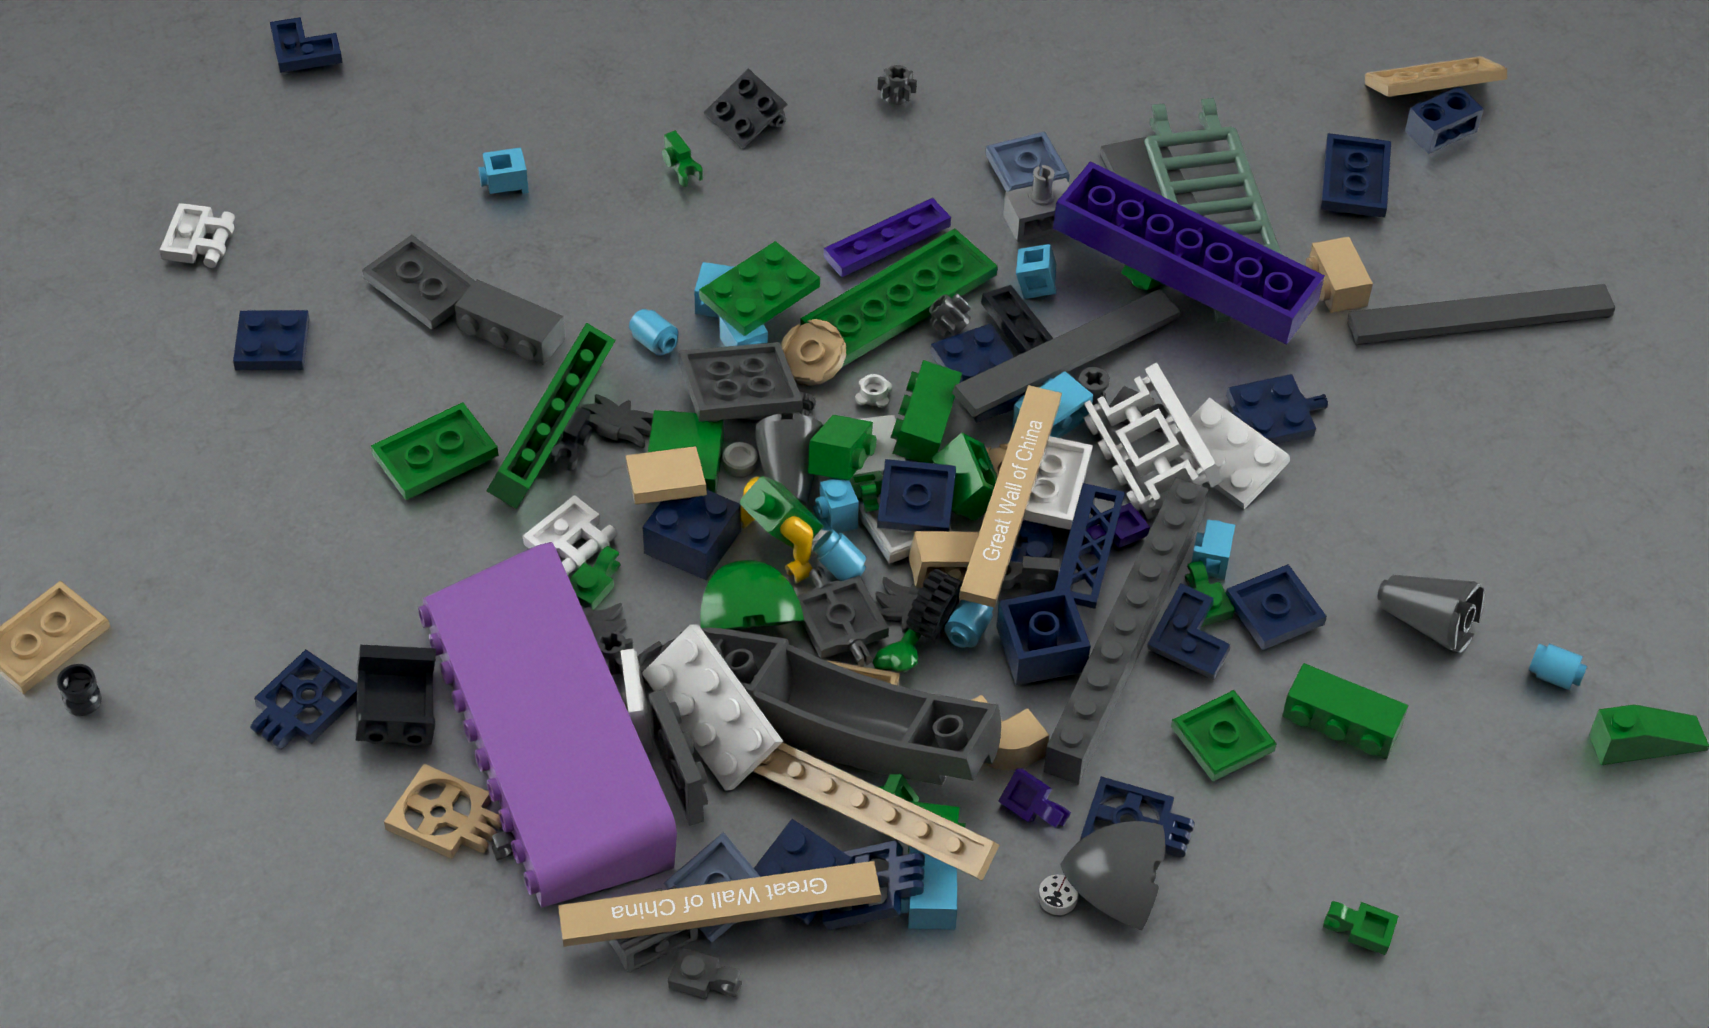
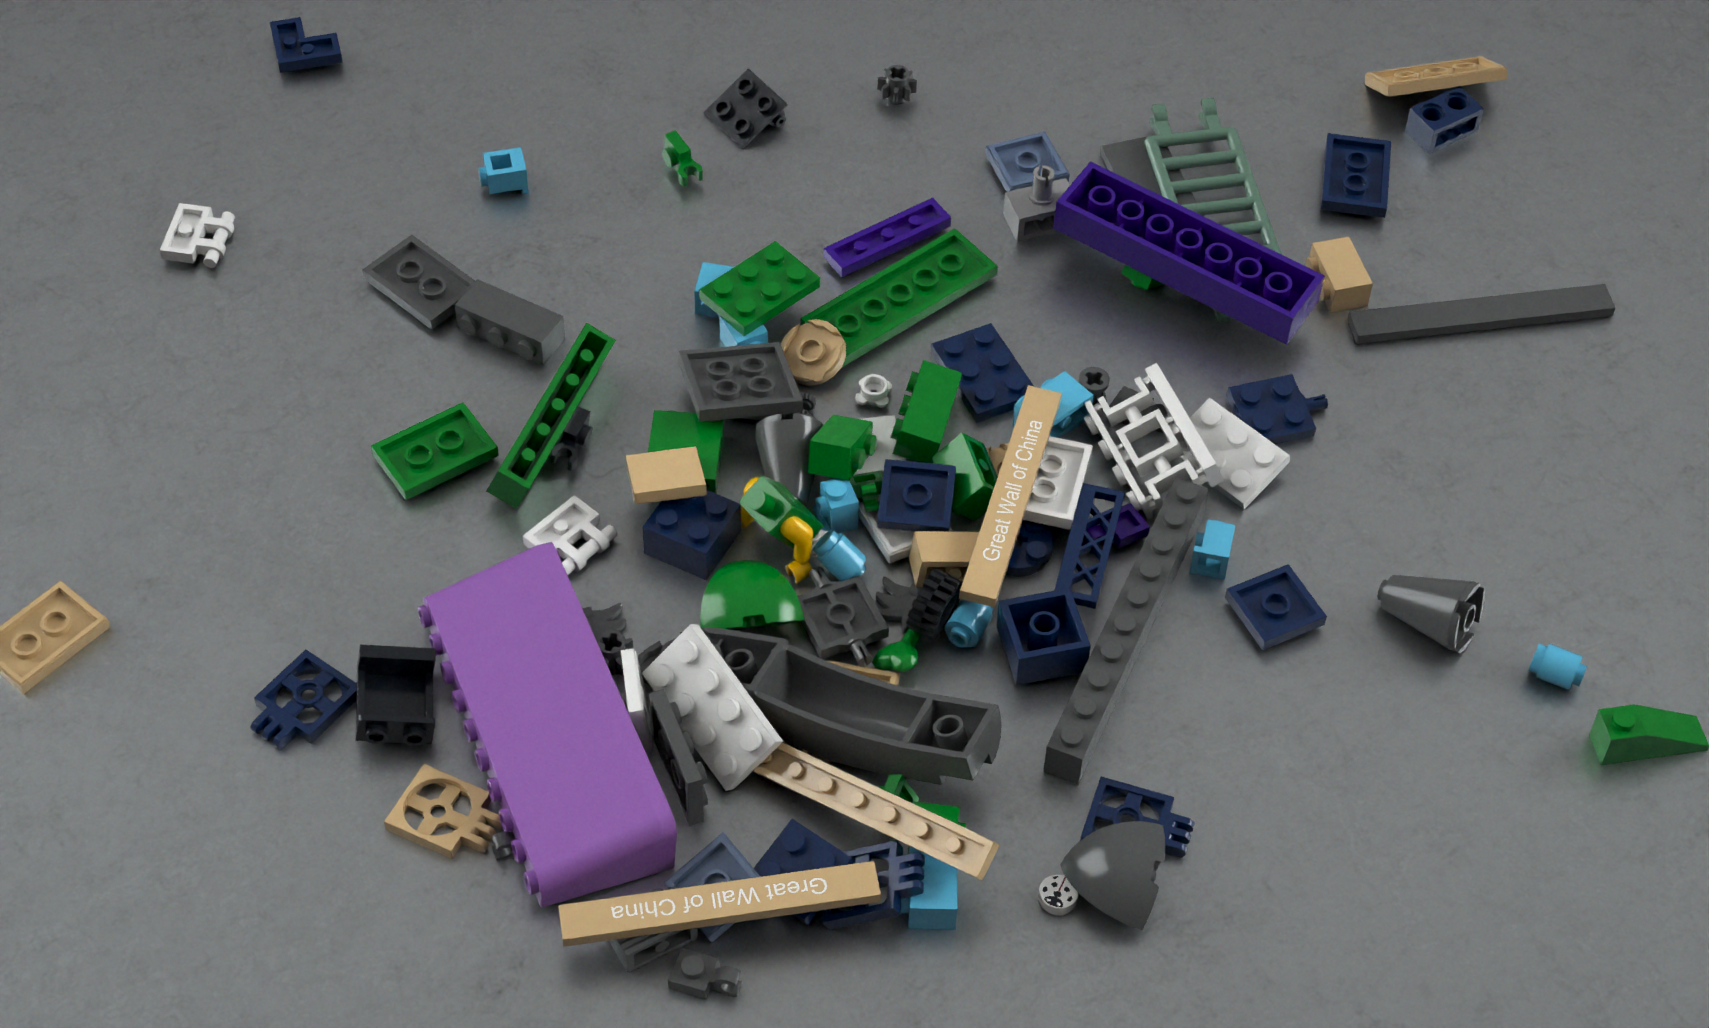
(79, 689): black wheel -> none
(271, 340): dark blue plate -> none
(595, 582): green plate -> none
(619, 421): dark grey piece -> none
(654, 331): medium azure brick -> none
(740, 459): white tile -> none
(949, 314): dark grey gear -> none
(1015, 318): black plate -> none
(1021, 741): tan brick -> none
(1028, 798): dark purple plate -> none
(1034, 574): dark grey plate -> none
(1036, 271): medium azure brick -> none
(1065, 352): dark grey tile -> none
(1180, 635): dark blue plate -> none
(1198, 579): green plate -> none
(1223, 735): green plate -> none
(1344, 711): green brick -> none
(1367, 926): green plate -> none

